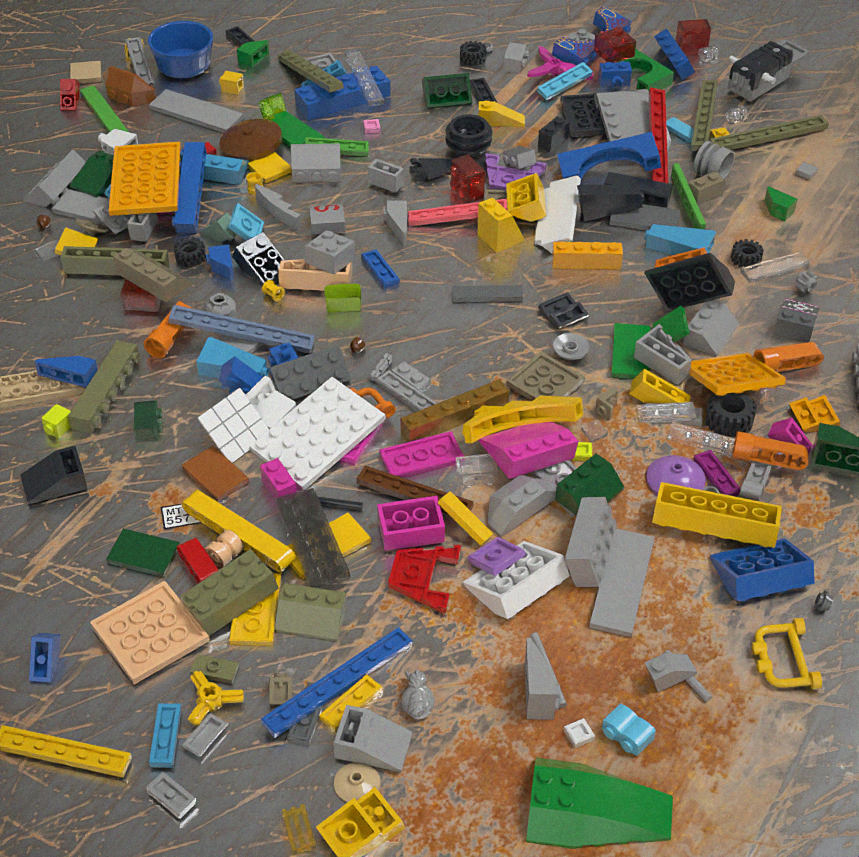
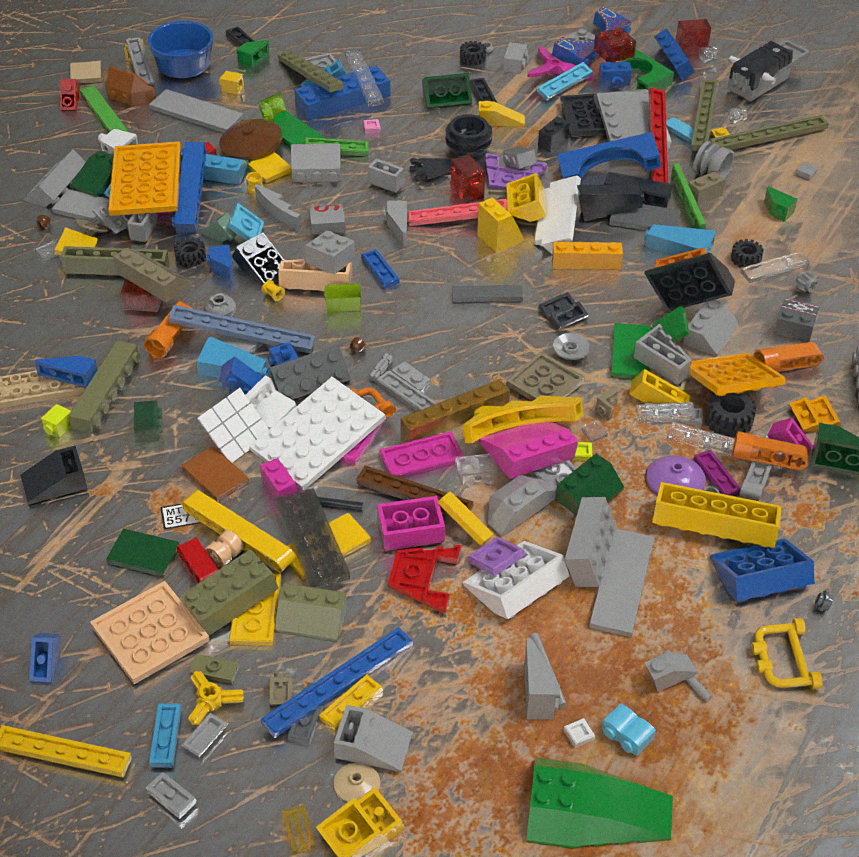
(417, 698): light grey hair -> none

